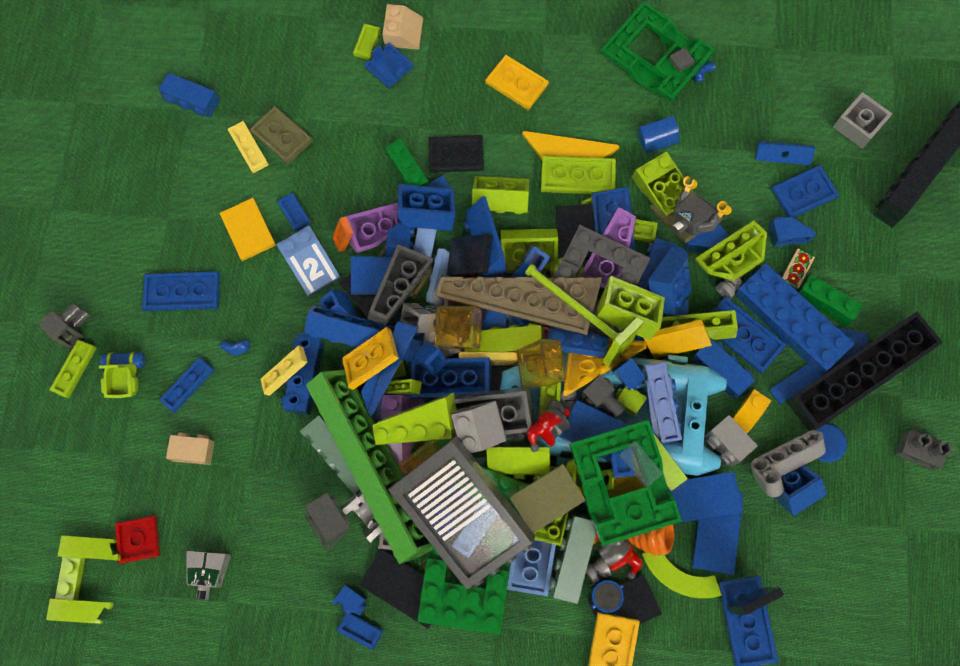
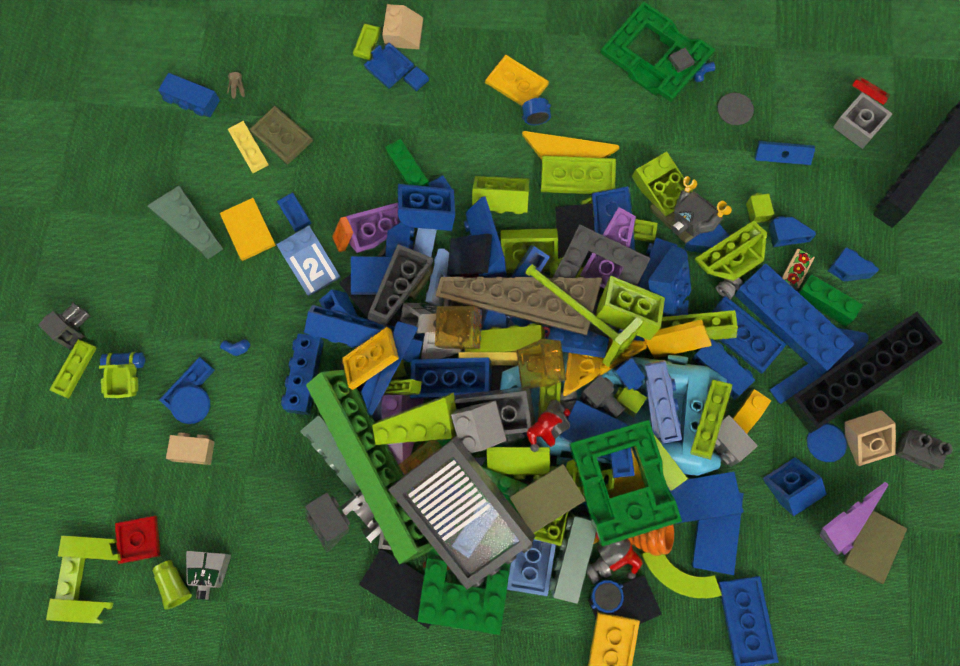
(170, 585): none -> lime plant
(181, 291): blue tile -> none
(183, 218): none -> sand green wedge
(190, 404): none -> blue piece
(235, 80): none -> dark tan piece
(283, 370): light yellow tile -> none
(350, 600): blue brick -> none
(360, 630): blue tile -> none
(416, 78): none -> blue tile
(430, 358): blue slope -> none
(456, 154): black tile -> none
(536, 111): none -> blue piece
(640, 464): clear light blue tile -> none
(658, 134): blue brick -> none
(711, 419): none -> lime tile
(735, 108): none -> dark grey piece
(755, 600): black tile -> none
(760, 208): none -> lime brick
(772, 465): light grey beam -> none
(805, 192): blue tile -> none
(844, 529): none -> medium lavender wedge
(851, 266): none -> blue slope
(871, 90): none -> red tile
(871, 437): none -> tan slope
(875, 547): none -> olive tile

